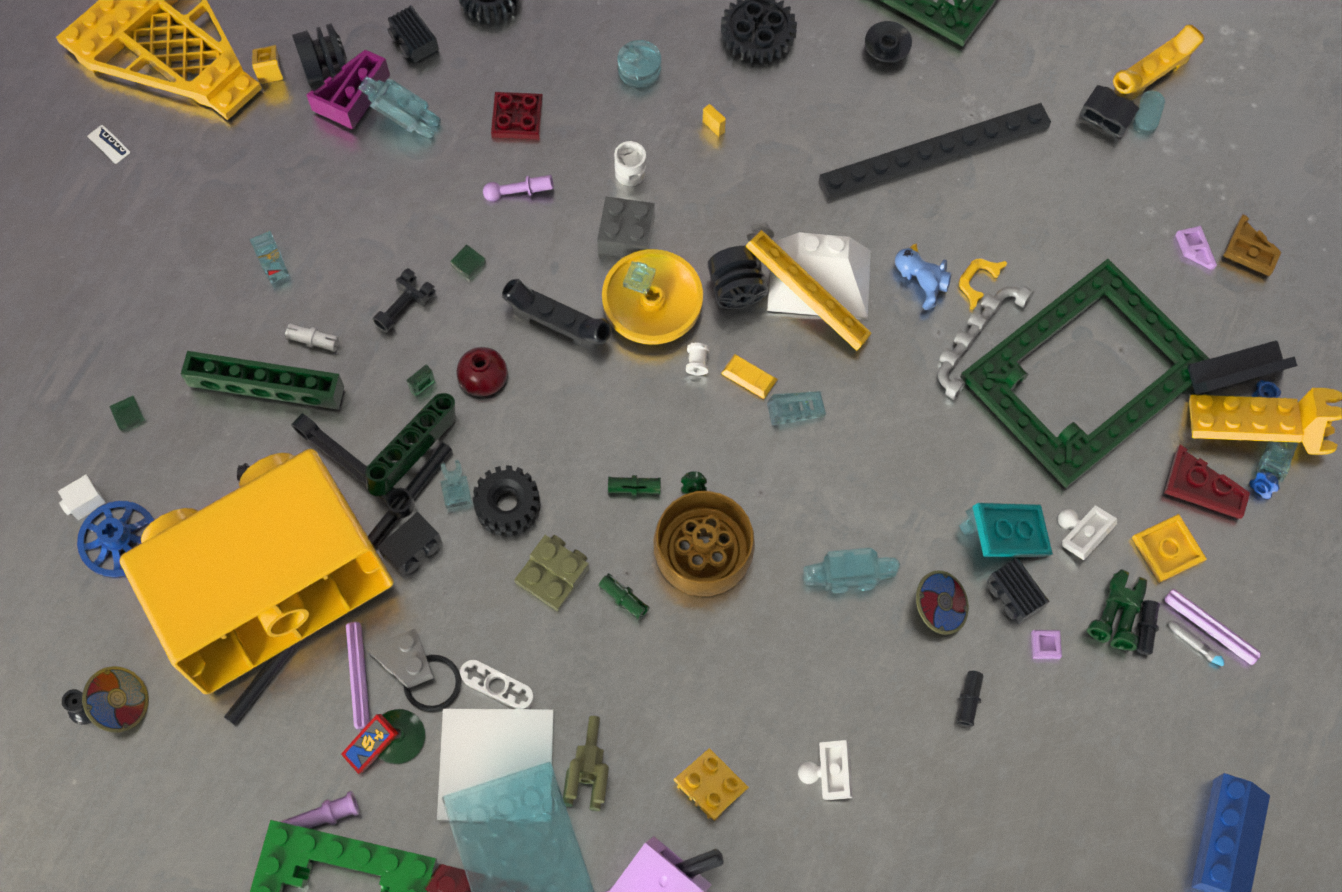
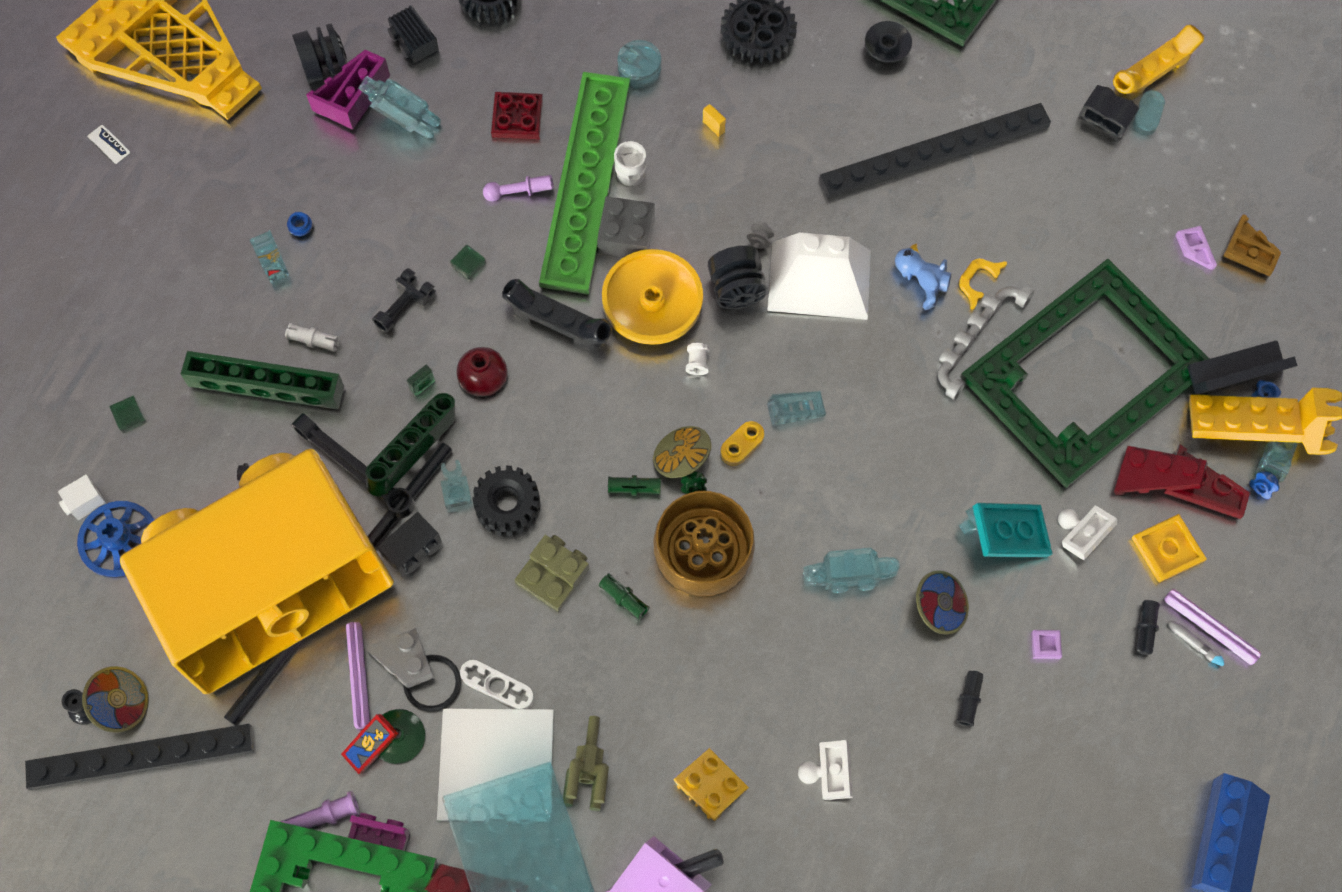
(139, 756): none -> black plate
(266, 64): yellow slope -> none
(297, 218): none -> blue plate
(386, 834): none -> magenta bracket
(584, 183): none -> bright green plate
(639, 277): clear light blue tile -> none
(682, 452): none -> shield
(743, 442): none -> yellow plate
(749, 376): yellow tile -> none
(809, 290): yellow tile -> none
(1017, 591): black brick -> none
(1120, 598): dark green piece -> none
(1157, 470): none -> dark red wing

